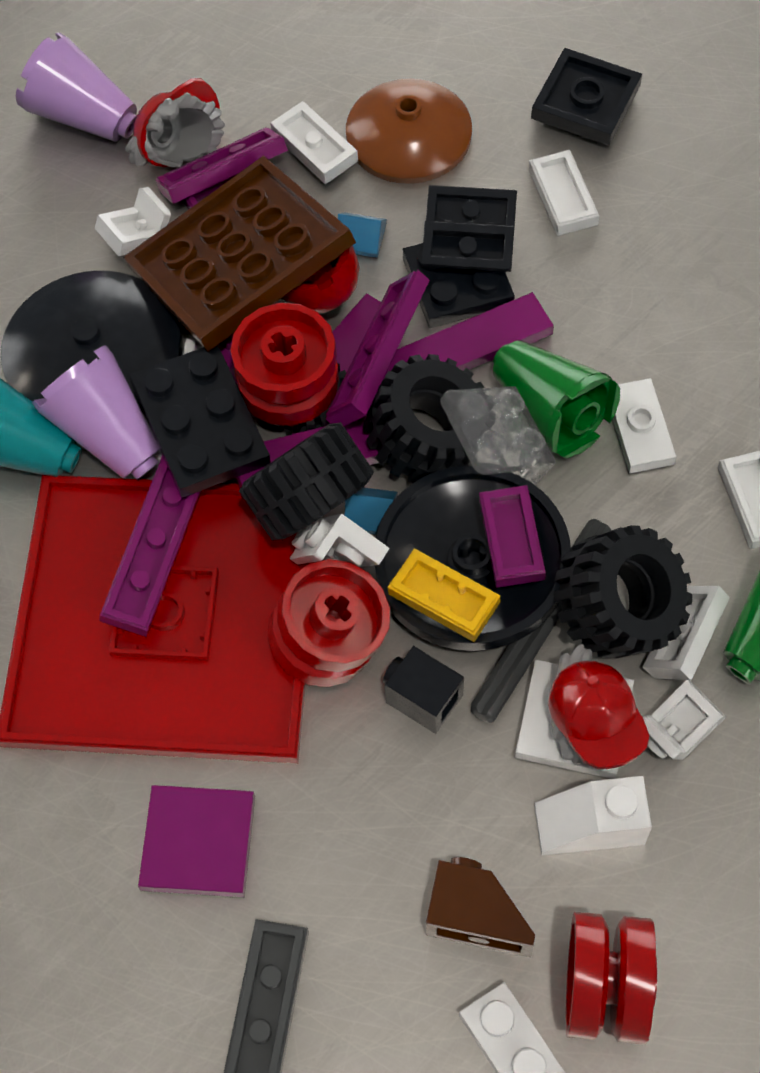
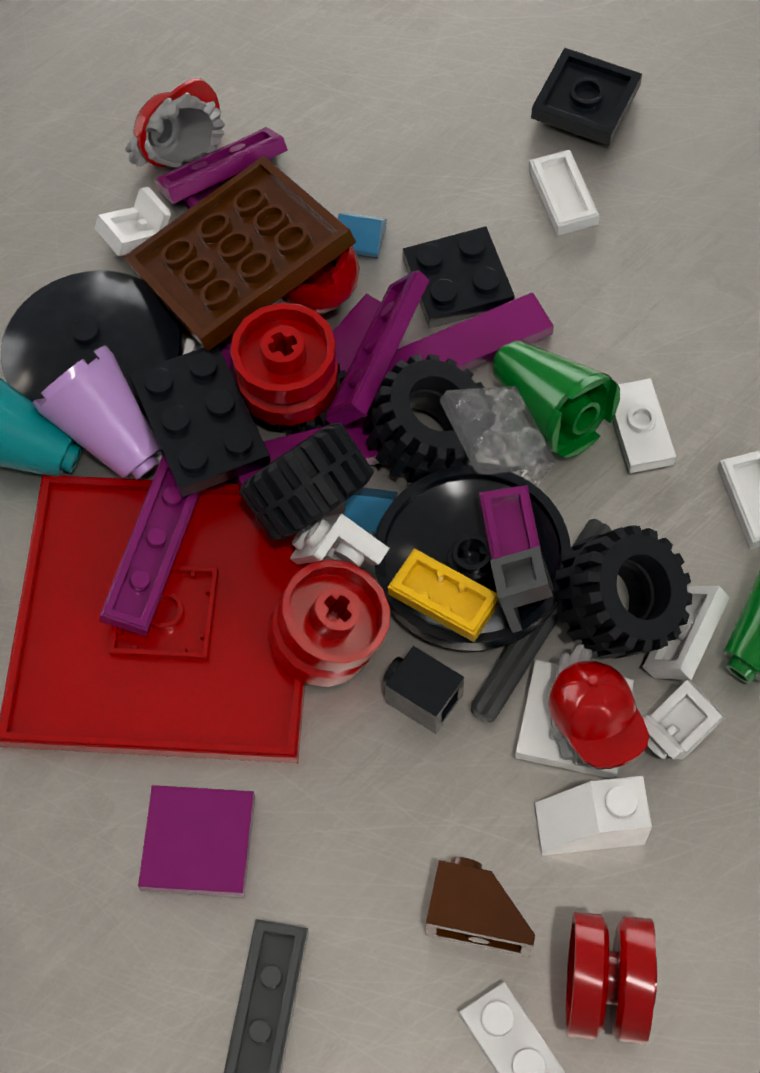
(74, 91): lavender cone -> none
(315, 142): white plate -> none
(409, 130): dark orange dish -> none
(469, 228): black slope -> none
(521, 581): none -> dark grey panel

